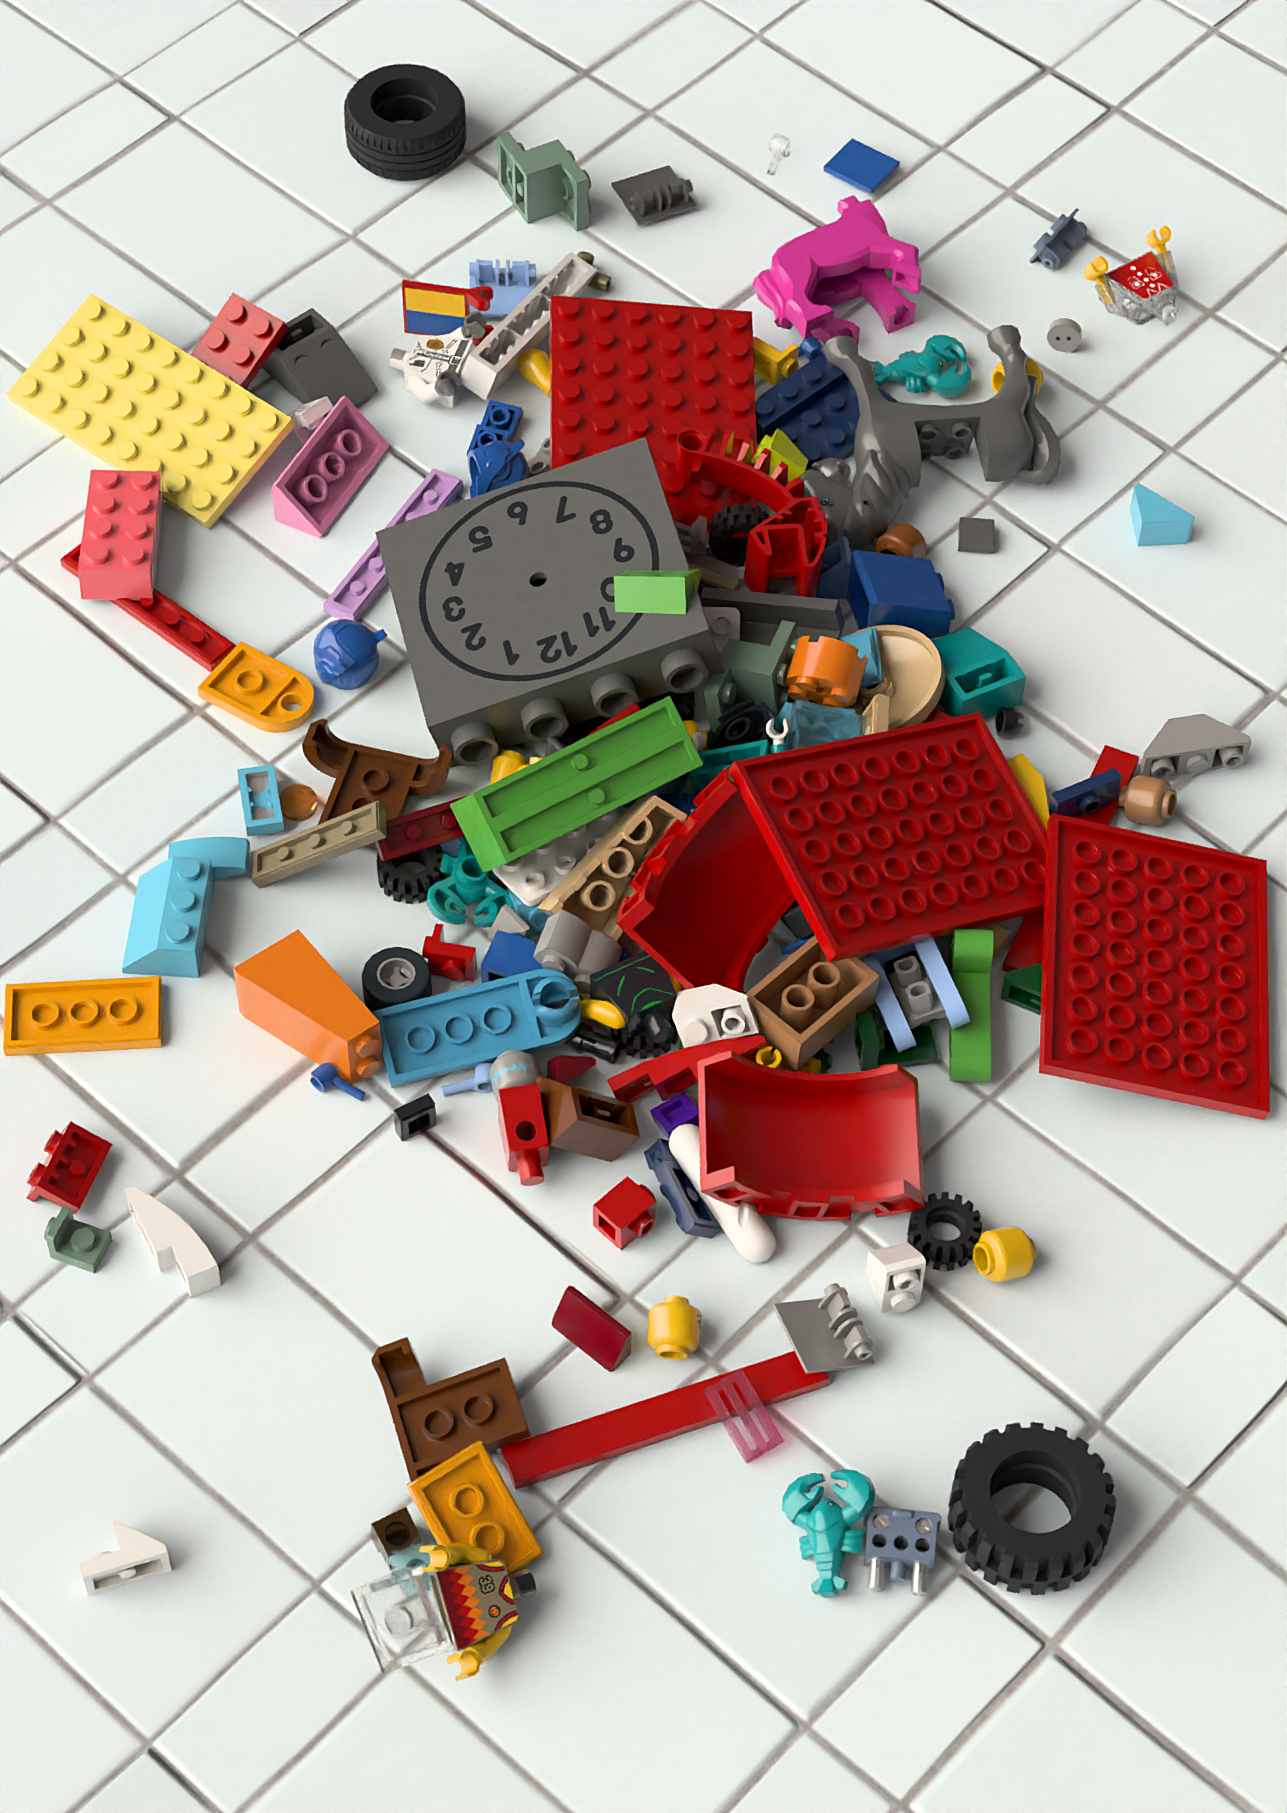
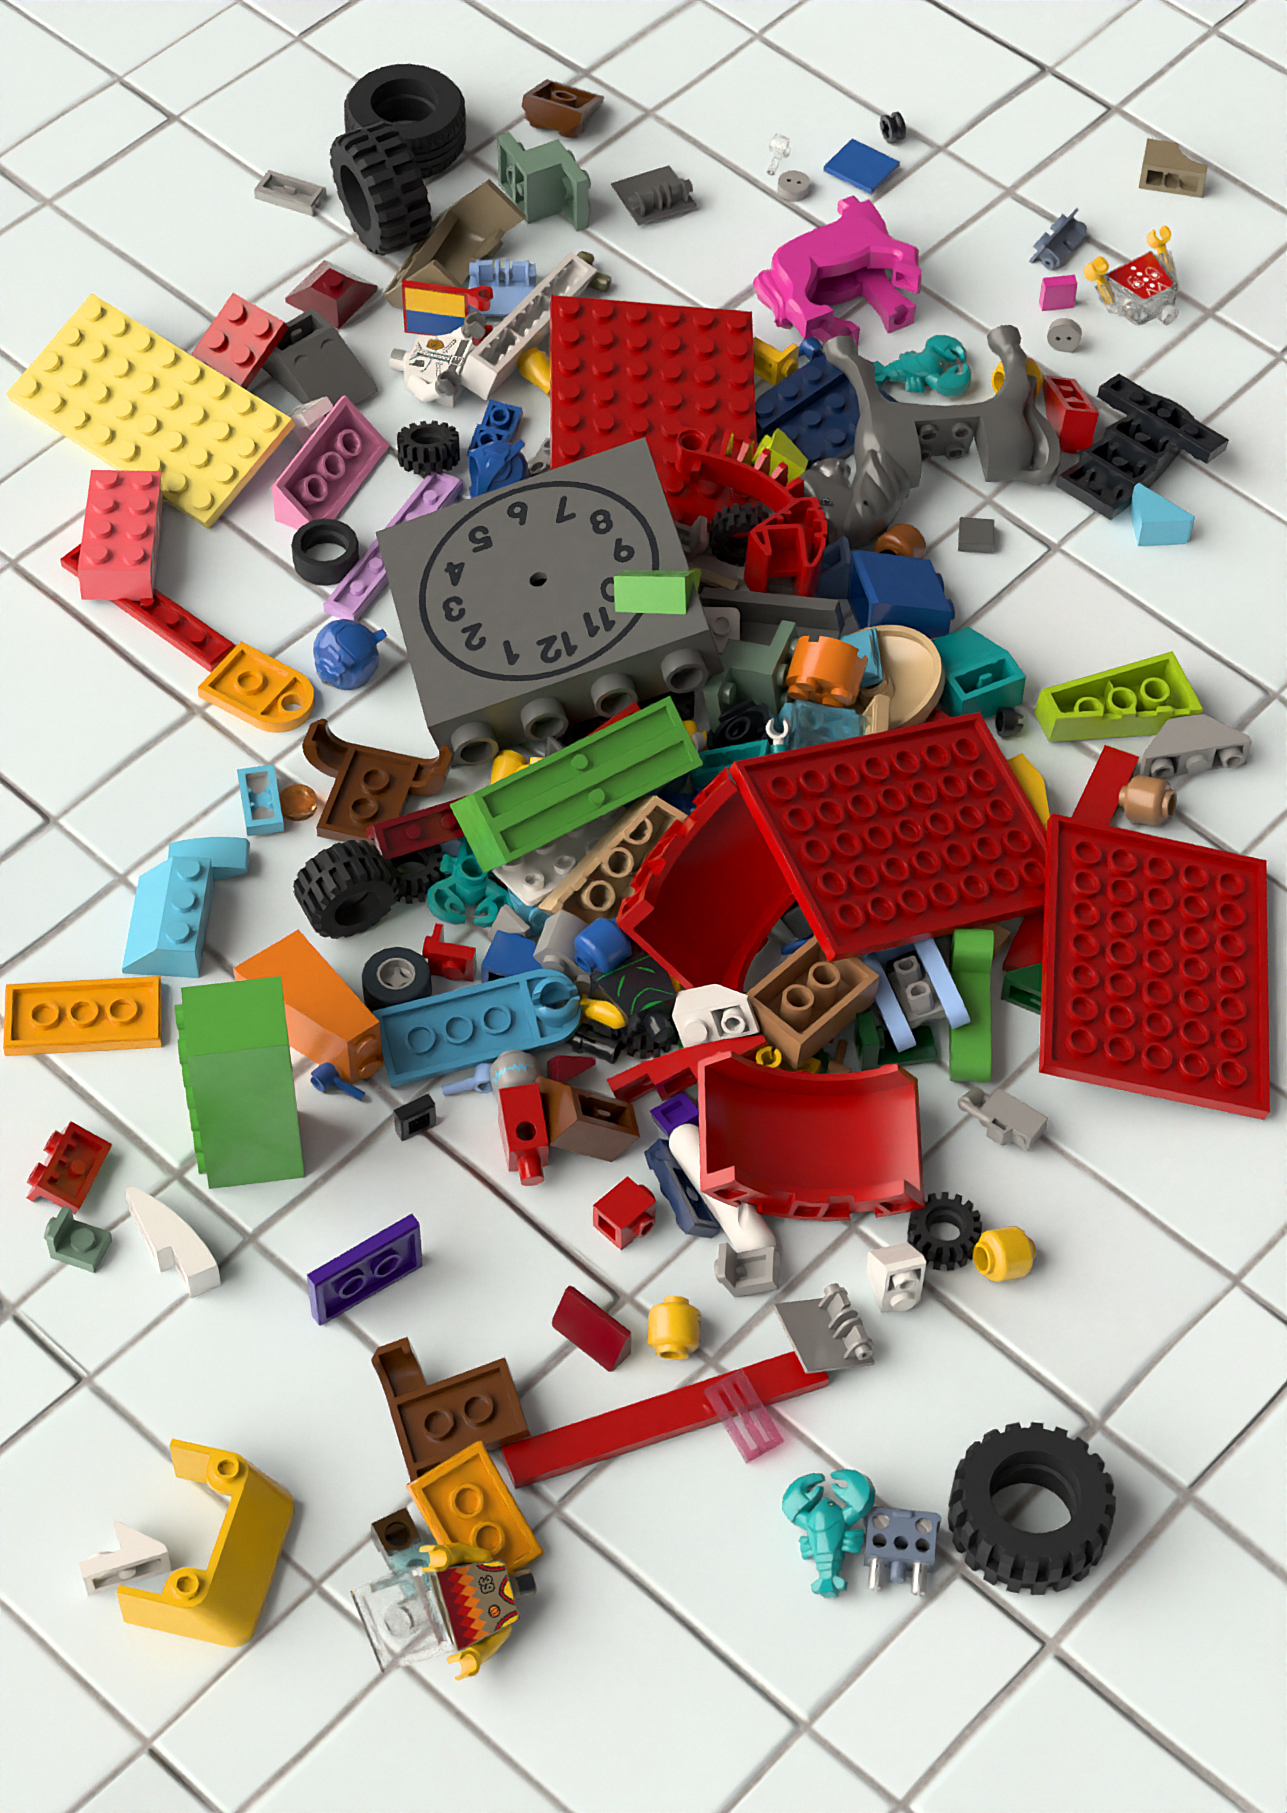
(231, 1593): none -> yellow windscreen
(239, 1082): none -> bright green brick
(288, 195): none -> light grey tile
(319, 844): dark tan tile -> none
(321, 532): none -> black tyre
(332, 293): none -> dark red slope
(345, 889): none -> black tyre
(365, 1269): none -> dark purple tile
(380, 187): none -> black tyre
(428, 447): none -> black tyre
(456, 238): none -> dark tan windscreen
(560, 107): none -> reddish brown slope
(602, 946): none -> blue head
(748, 1270): none -> light grey bracket
(793, 185): none -> light grey tile
(836, 1065): none -> medium nougat hand
(893, 127): none -> black bush
(1005, 1117): none -> light grey piece
(1058, 292): none -> dark pink tile
(1069, 413): none -> red slope
(1086, 795): dark blue plate -> none
(1118, 701): none -> lime wedge
(1136, 447): none -> black slope
(1170, 170): none -> dark tan arch

